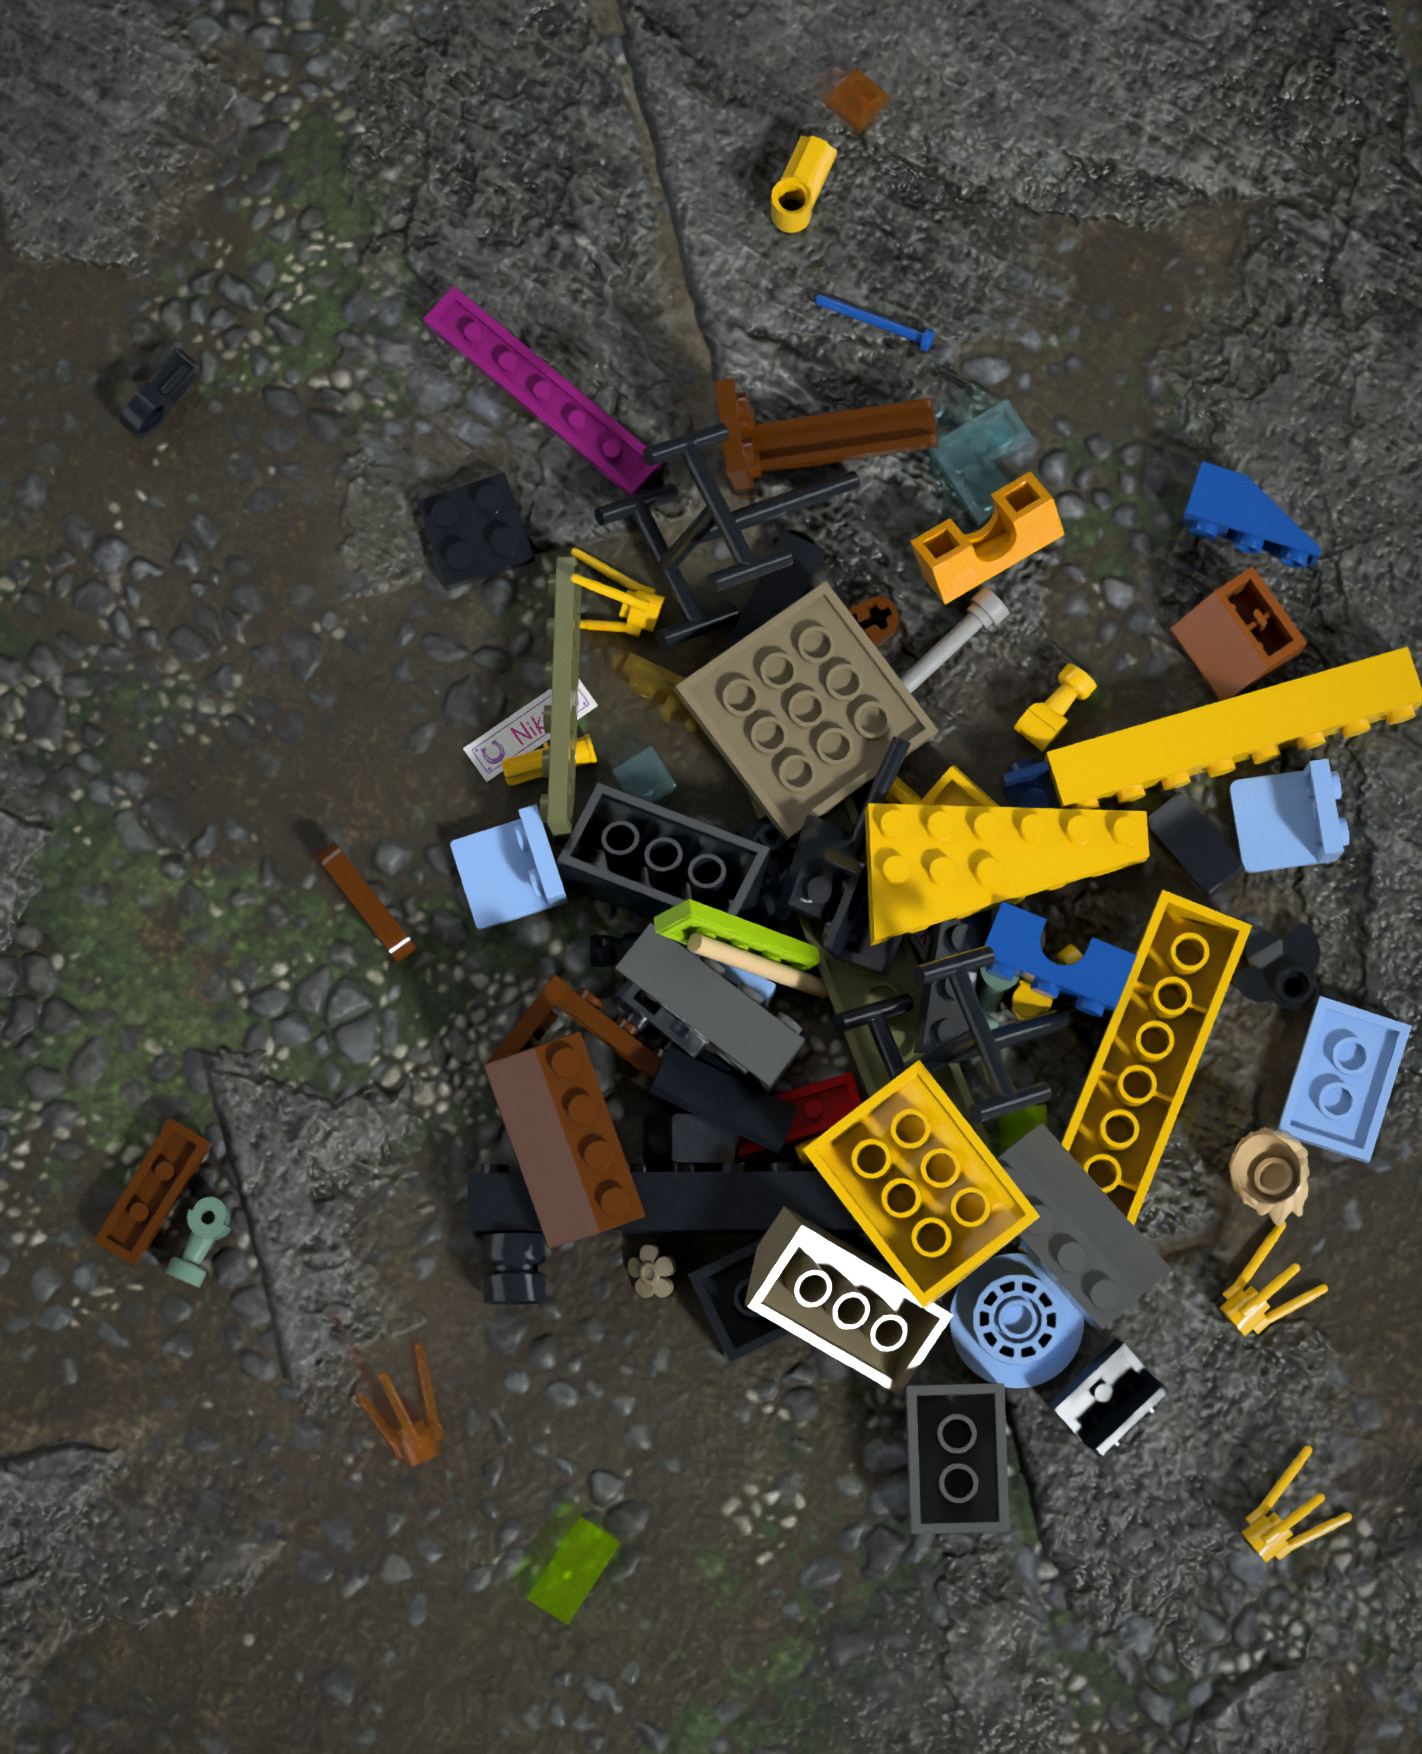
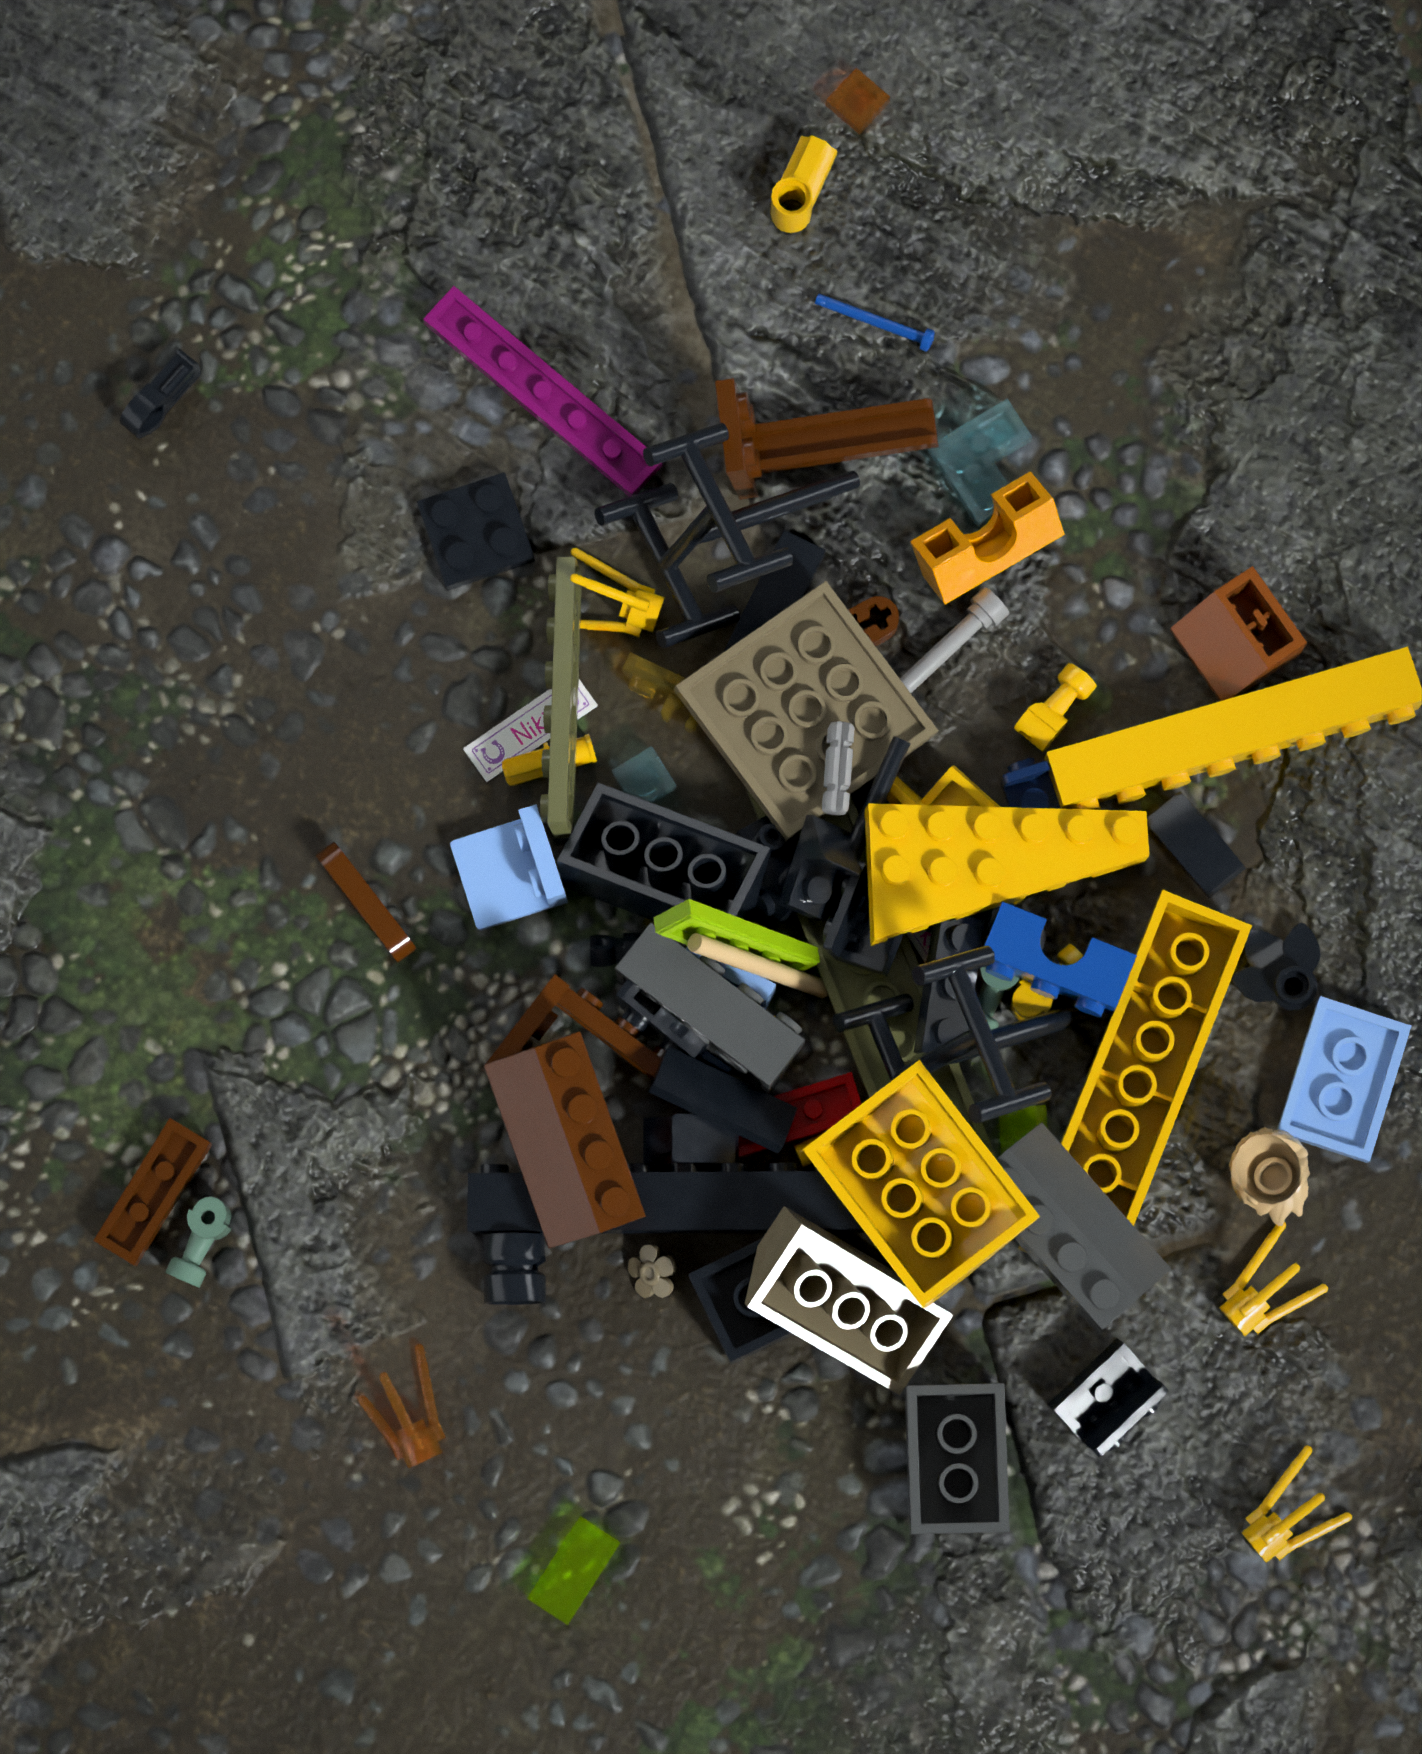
(838, 768): none -> light grey axle
(1015, 1322): light blue wheel -> none
(1239, 511): blue slope -> none
(1289, 818): light blue bracket -> none

